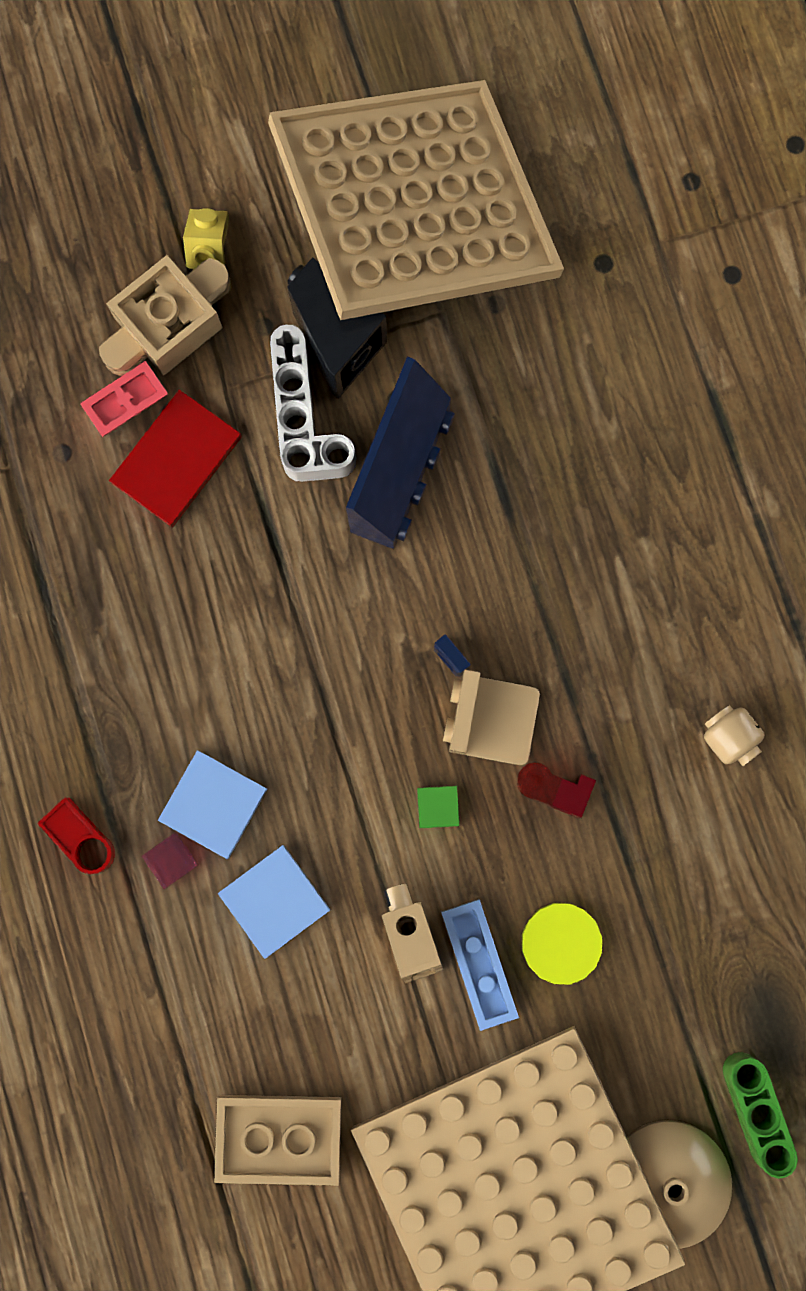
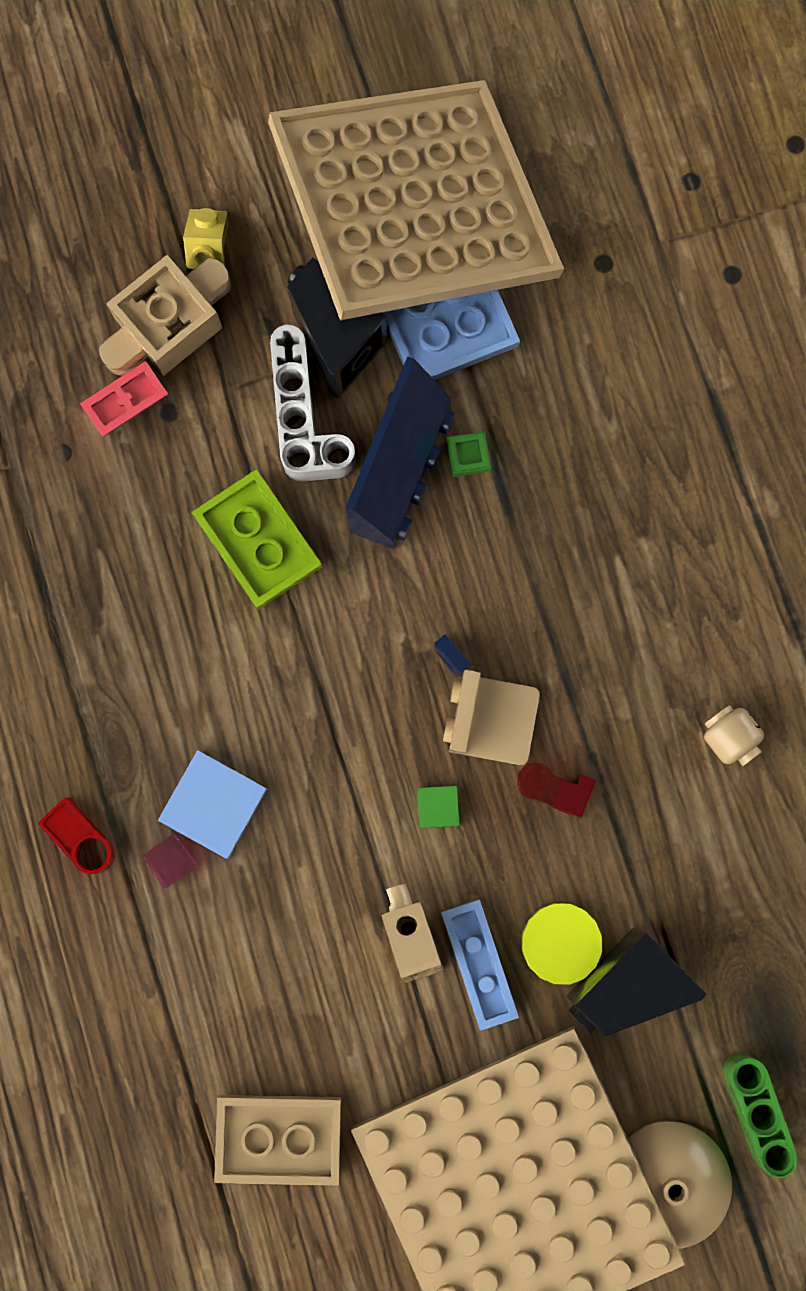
(175, 458): red tile -> none
(257, 539): none -> lime plate
(274, 901): light blue tile -> none
(452, 332): none -> light blue plate
(468, 454): none -> bright green tile
(632, 986): none -> black slope

